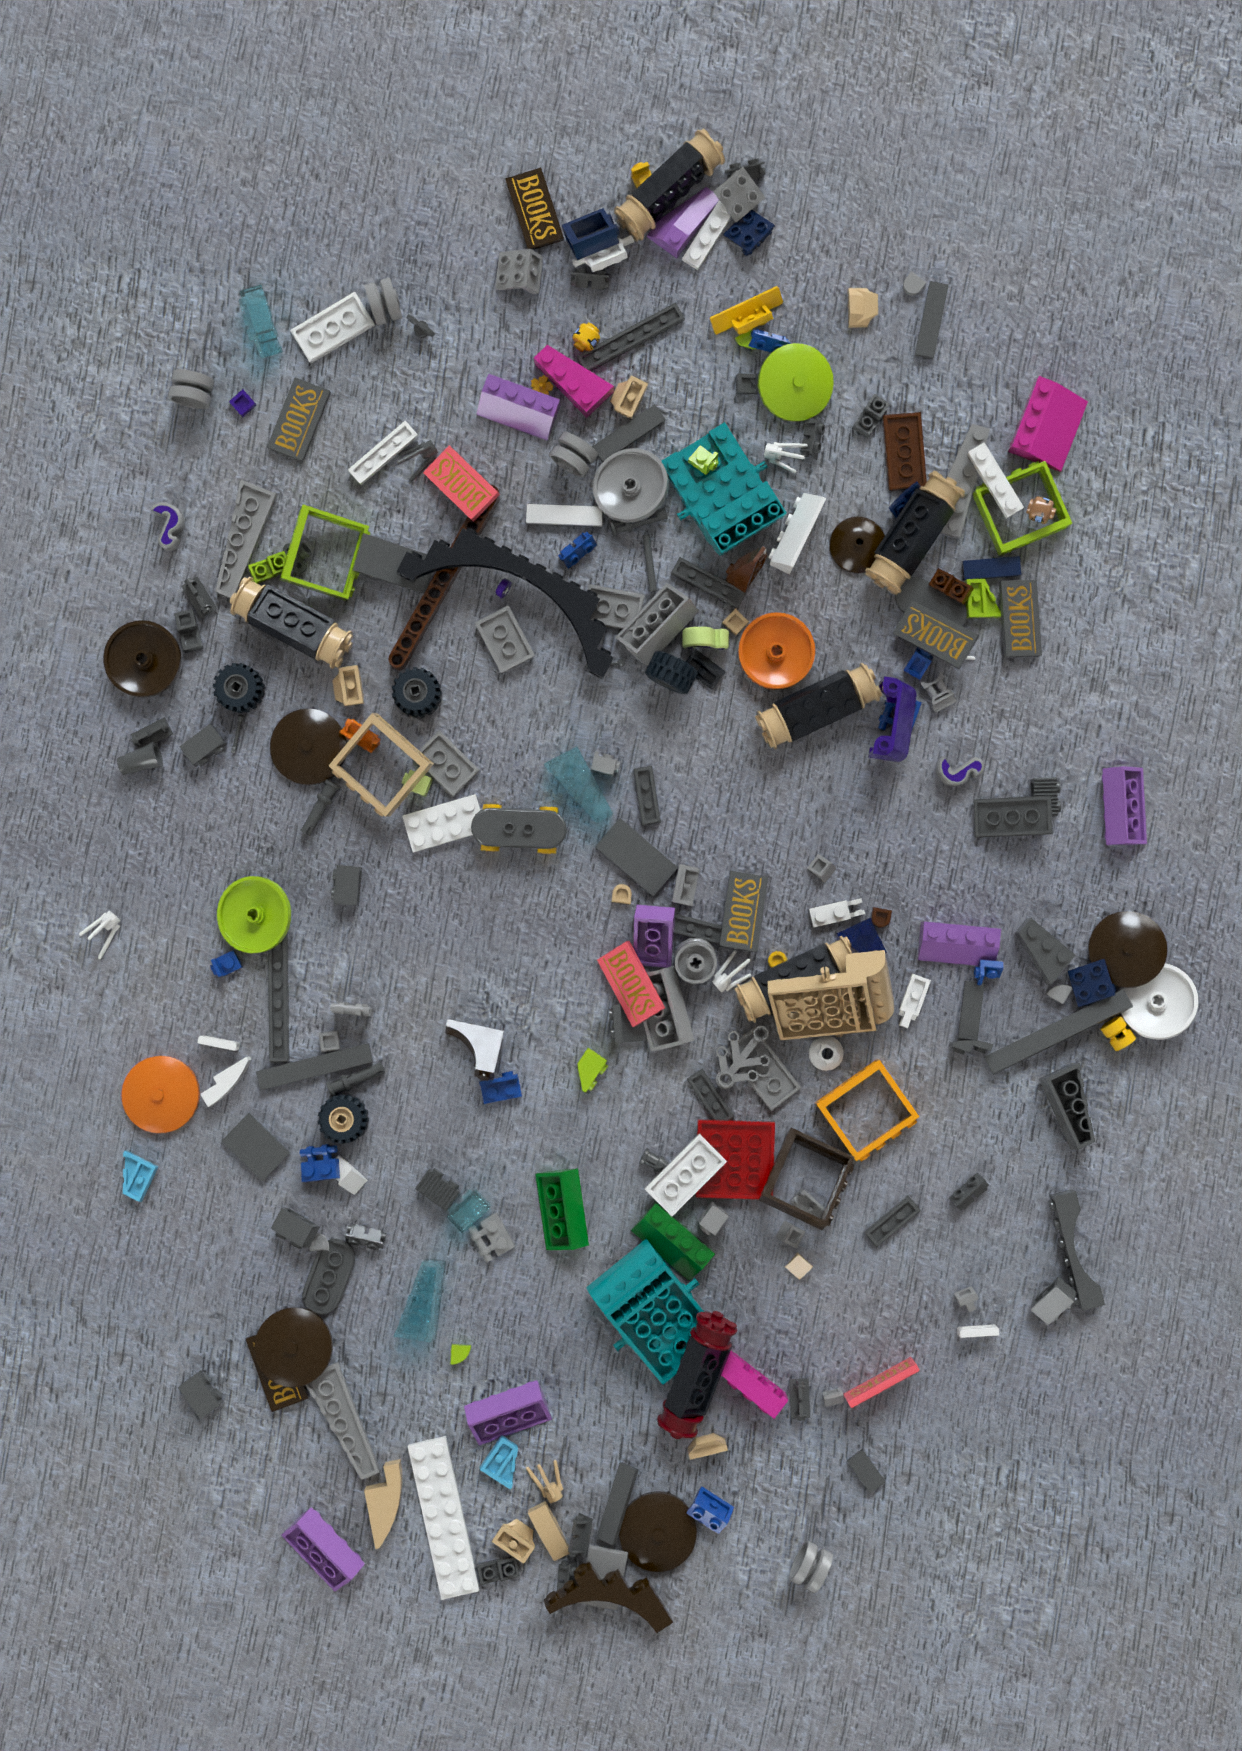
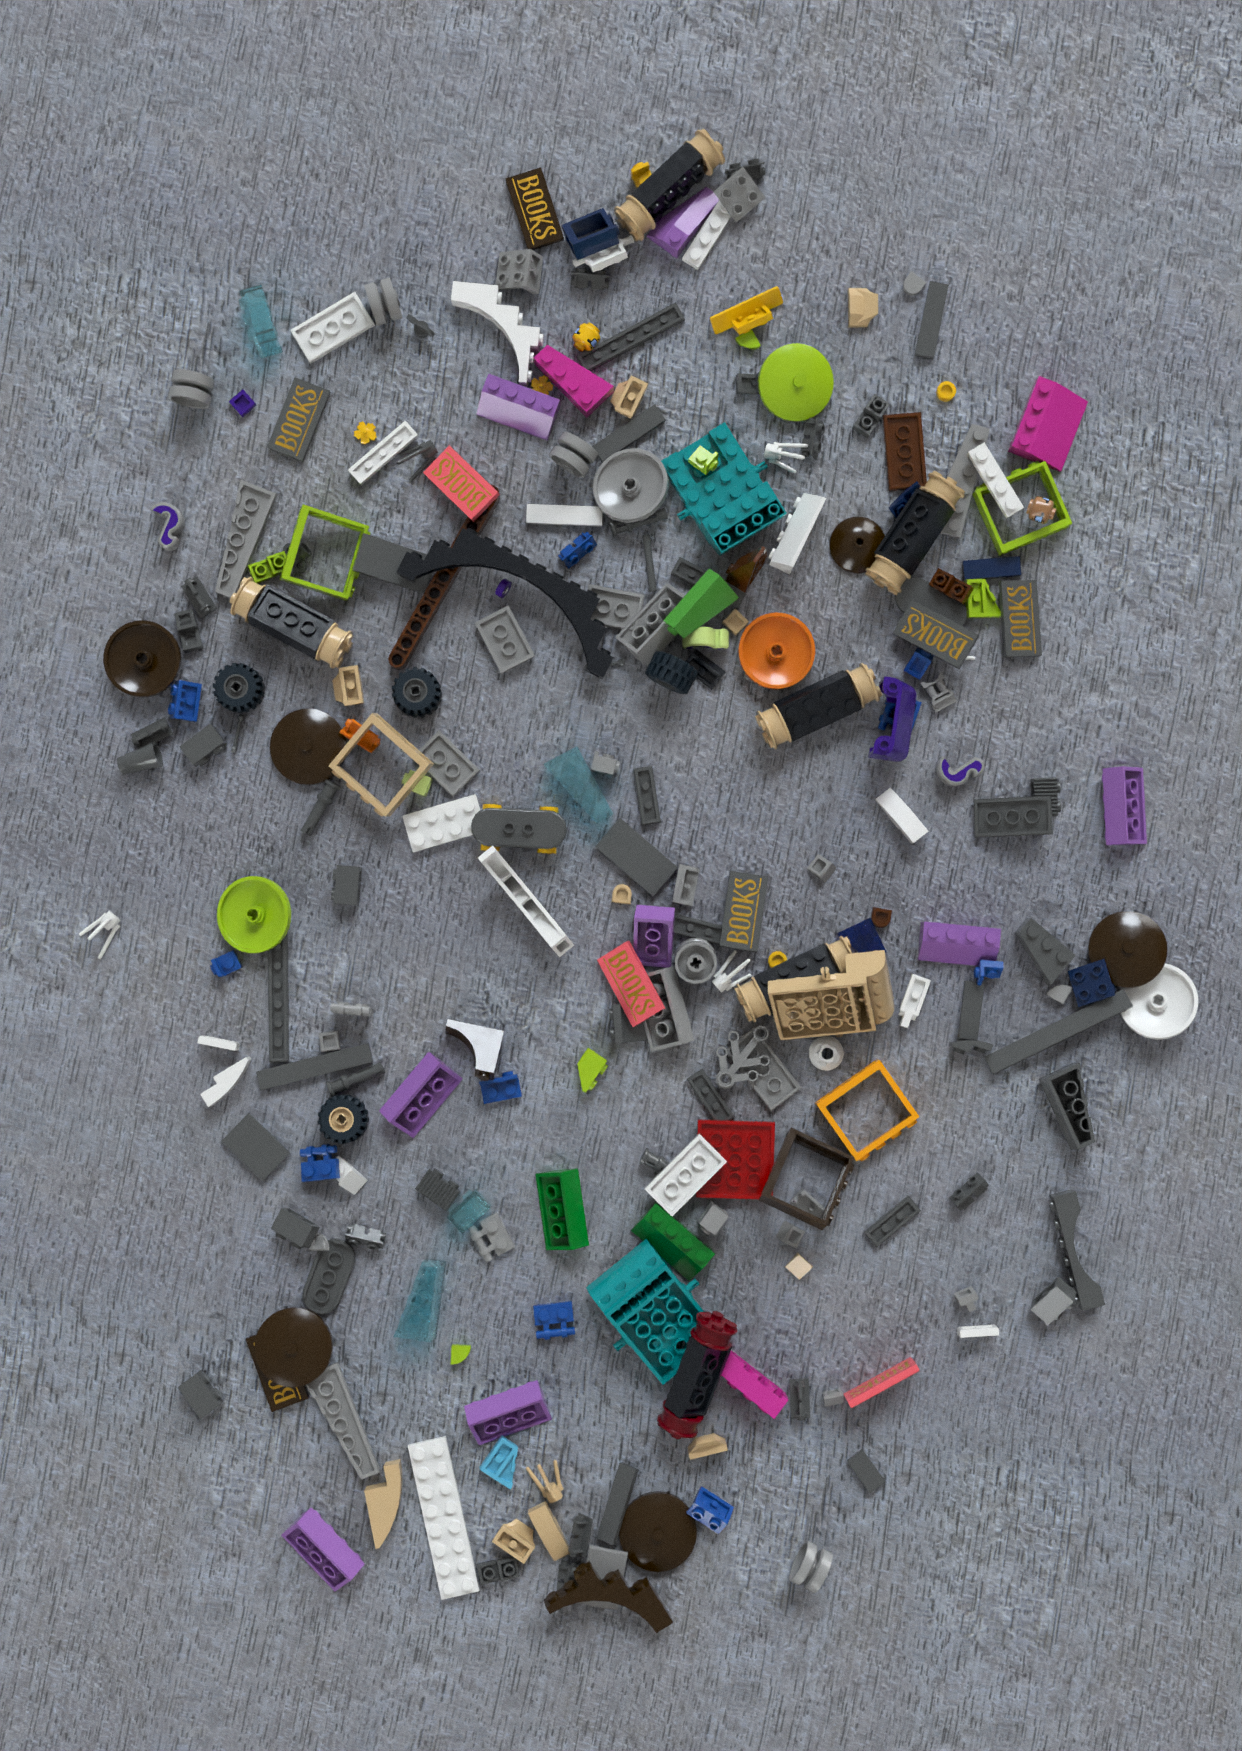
(137, 1176): medium azure wing -> none
(160, 1094): orange dish -> none
(185, 700): none -> blue bracket
(365, 432): none -> yellow plant
(420, 1095): none -> medium lavender slope
(485, 301): none -> white arch
(526, 901): none -> white arch
(554, 1313): none -> blue plate
(700, 604): none -> bright green slope
(749, 231): dark blue hinge -> none
(762, 340): blue hinge -> none
(834, 912): white hinge -> none
(901, 815): none -> white slope
(946, 391): none -> yellow tile
(1113, 1028): yellow wheel -> none

